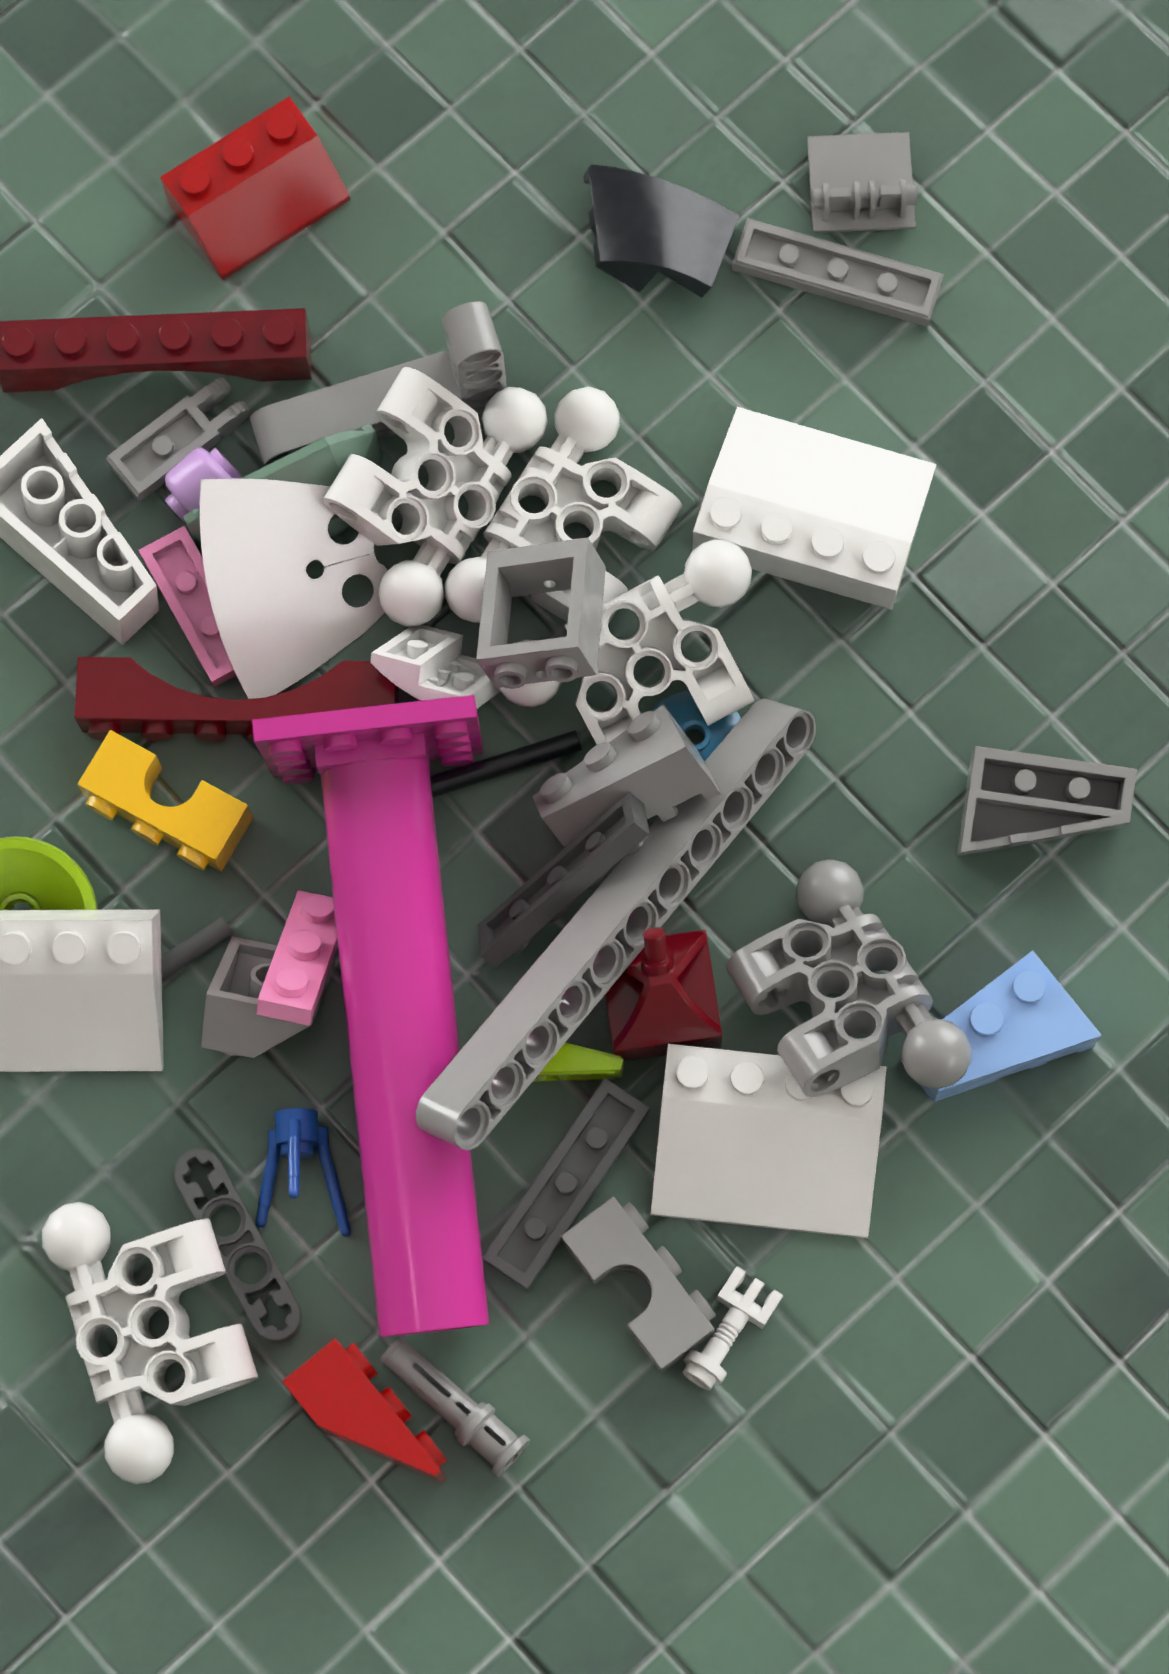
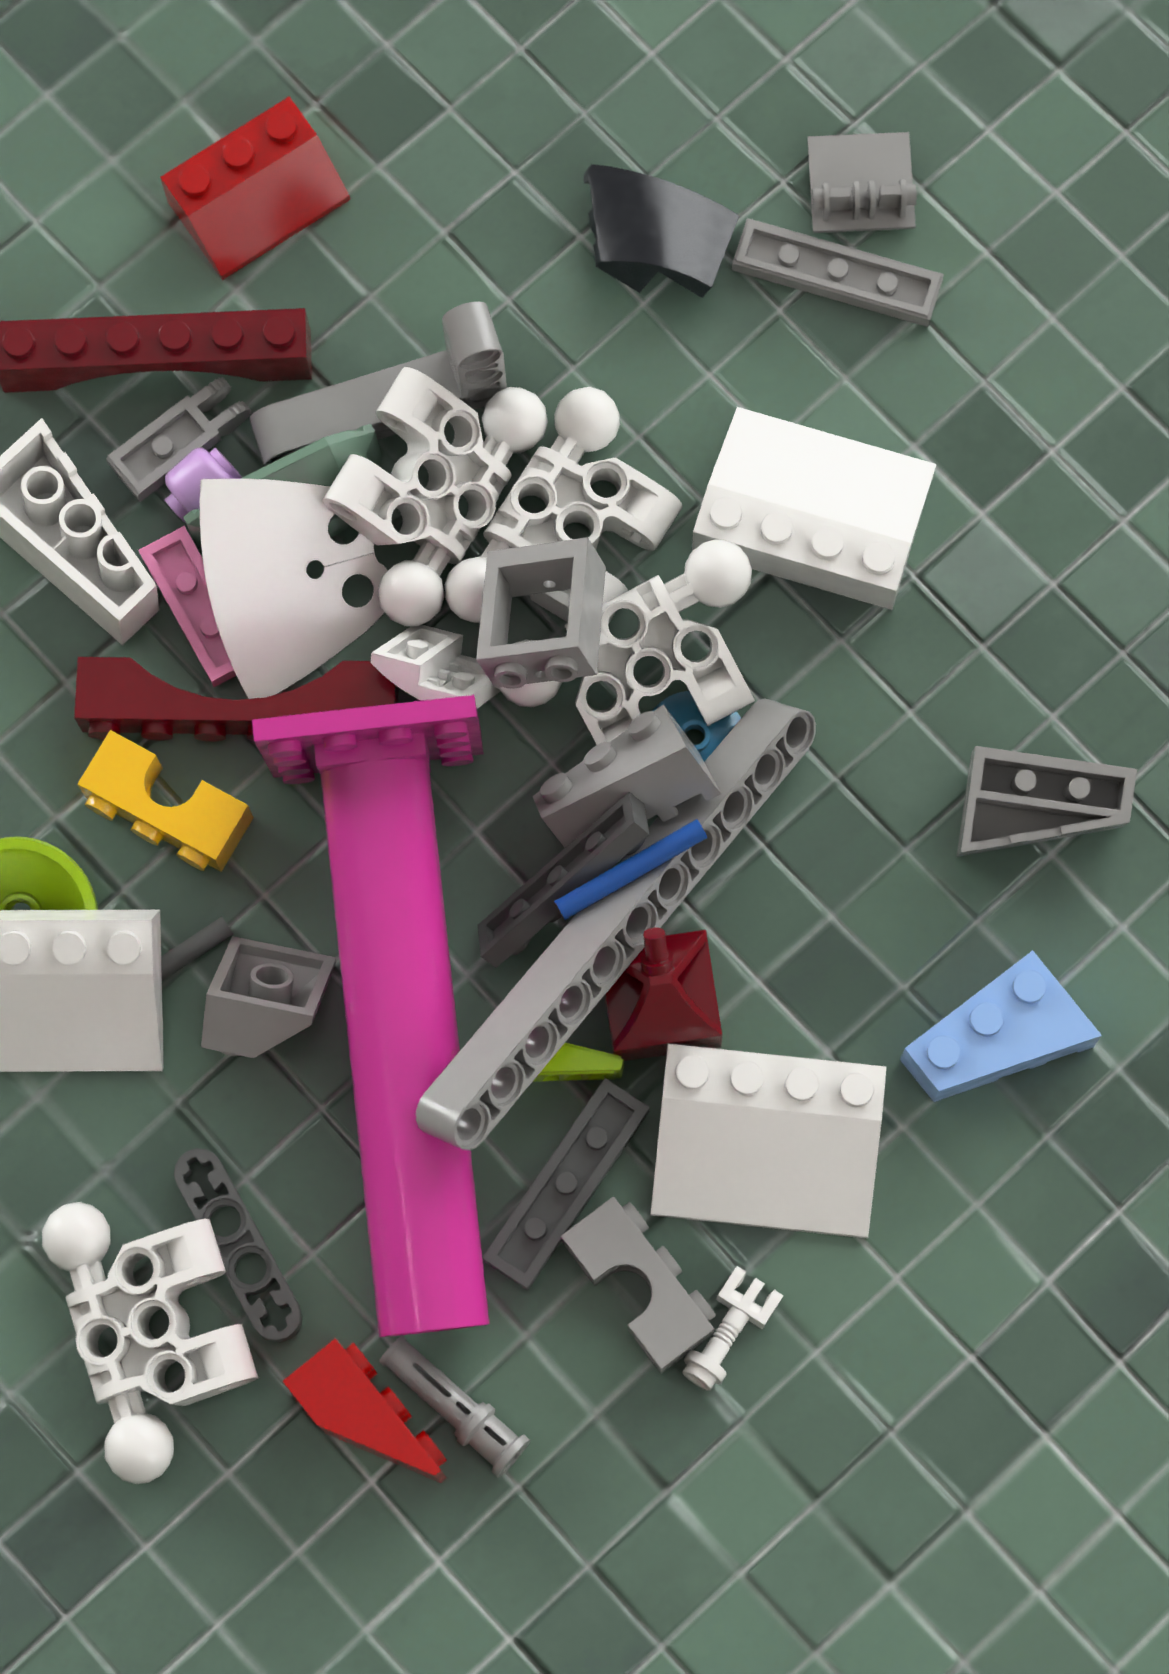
(296, 1137): blue plant -> none
(300, 960): bright pink plate -> none
(505, 763): black bar -> none
(631, 869): none -> blue bar
(822, 1049): light grey connector -> none

